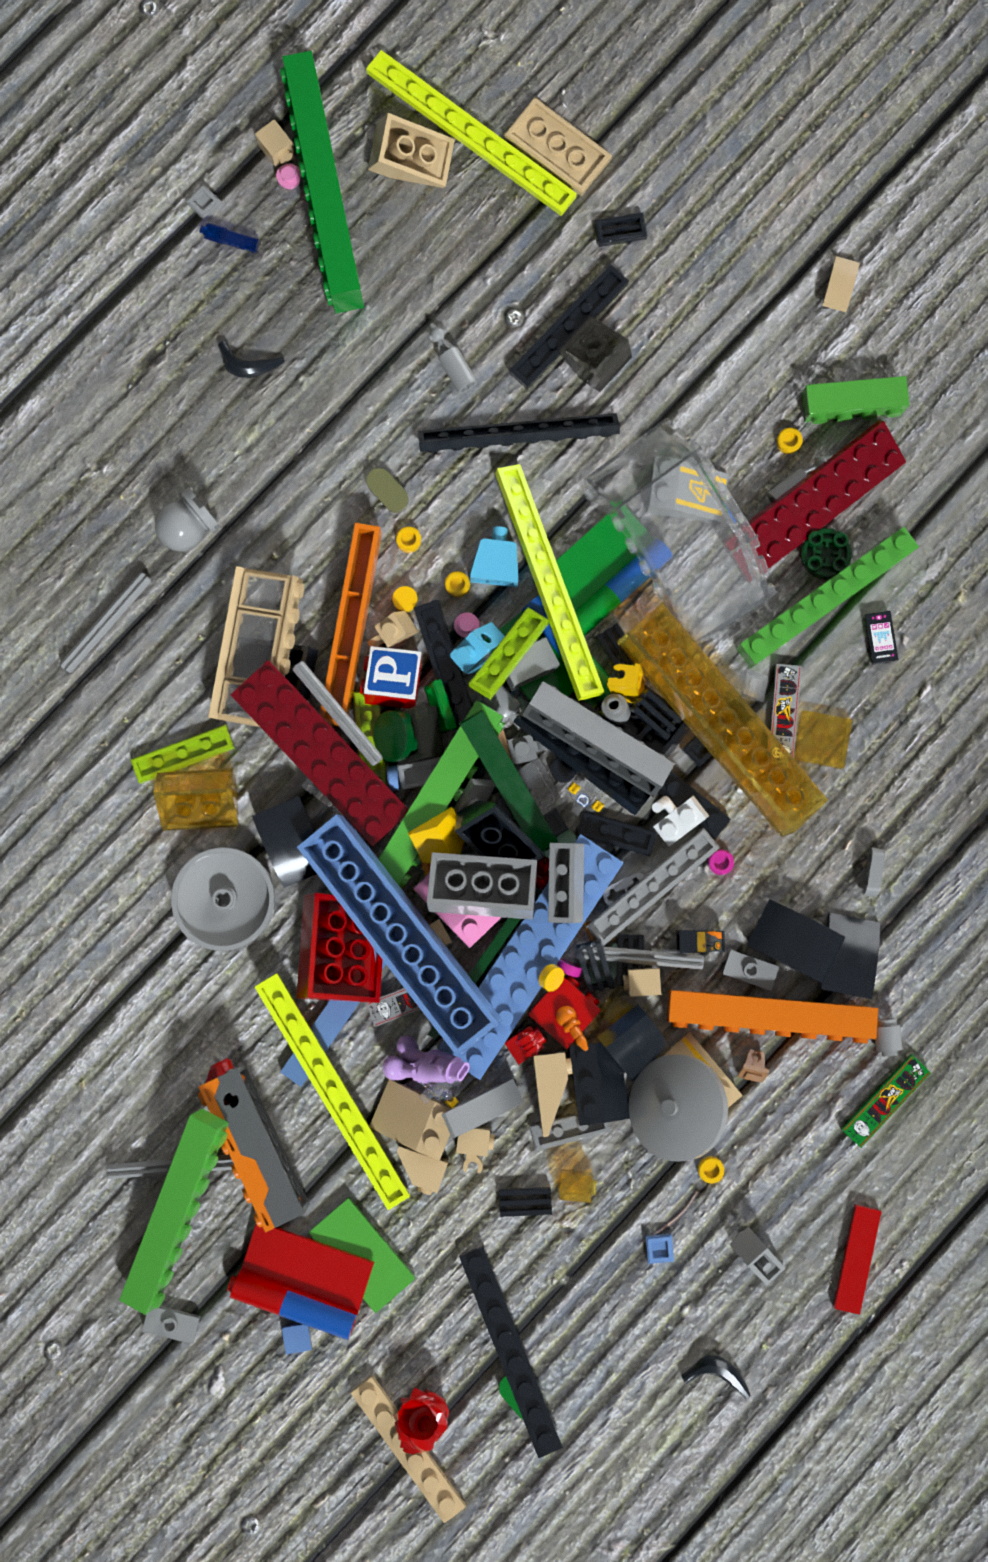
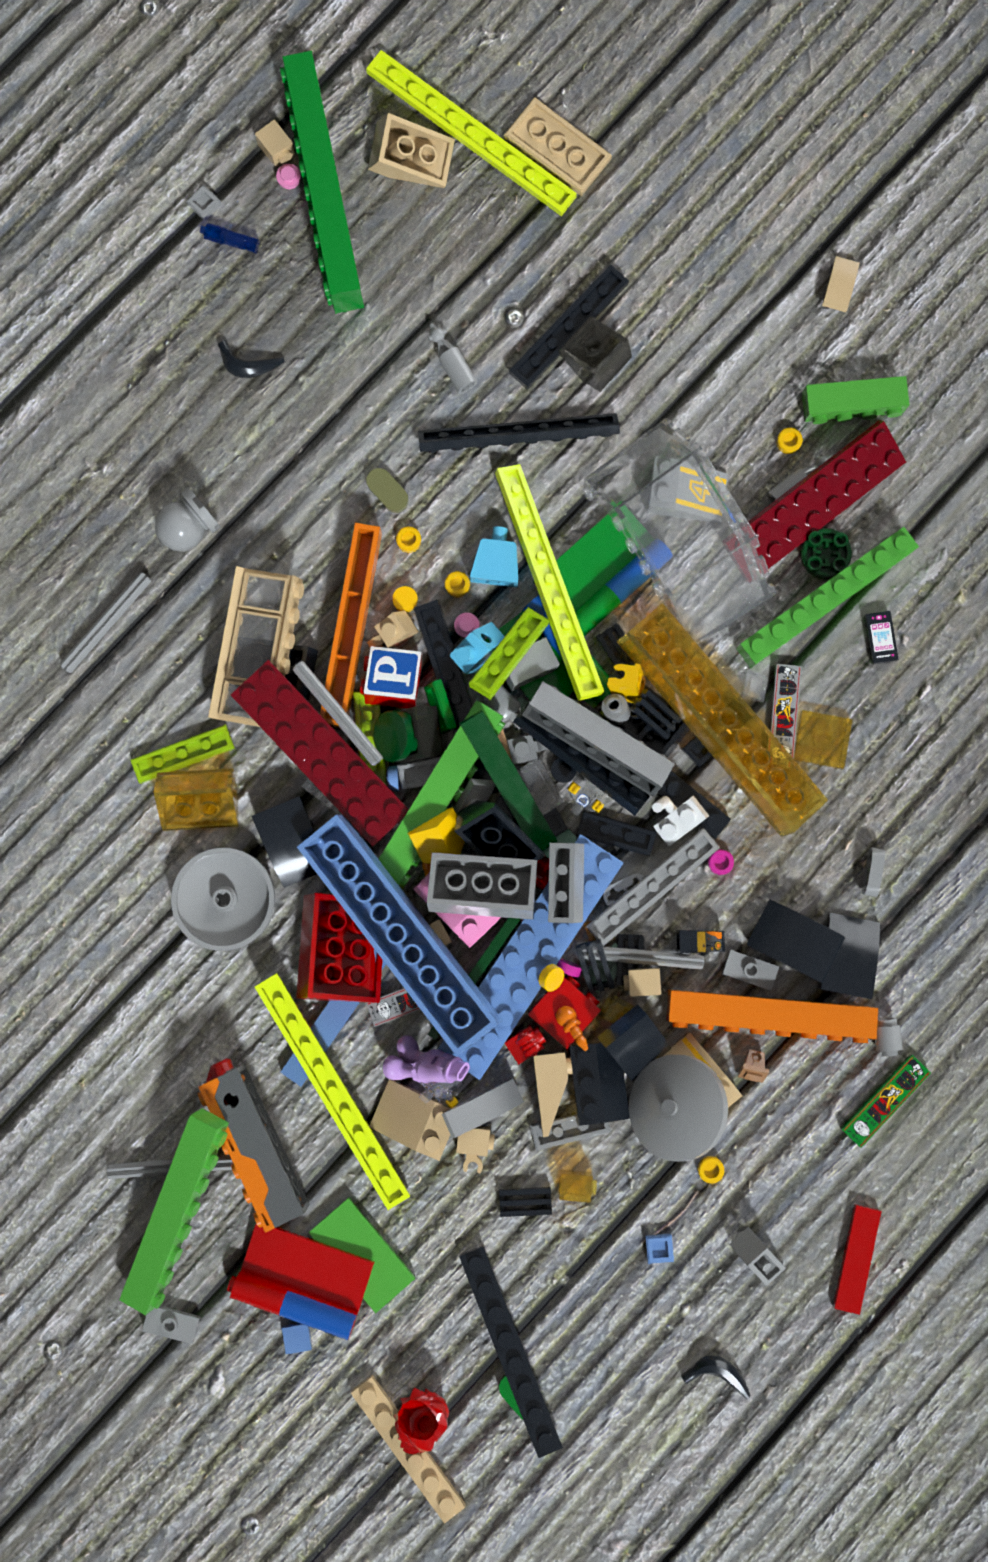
(422, 1170): tan slope -> none
(625, 238): black tile -> none

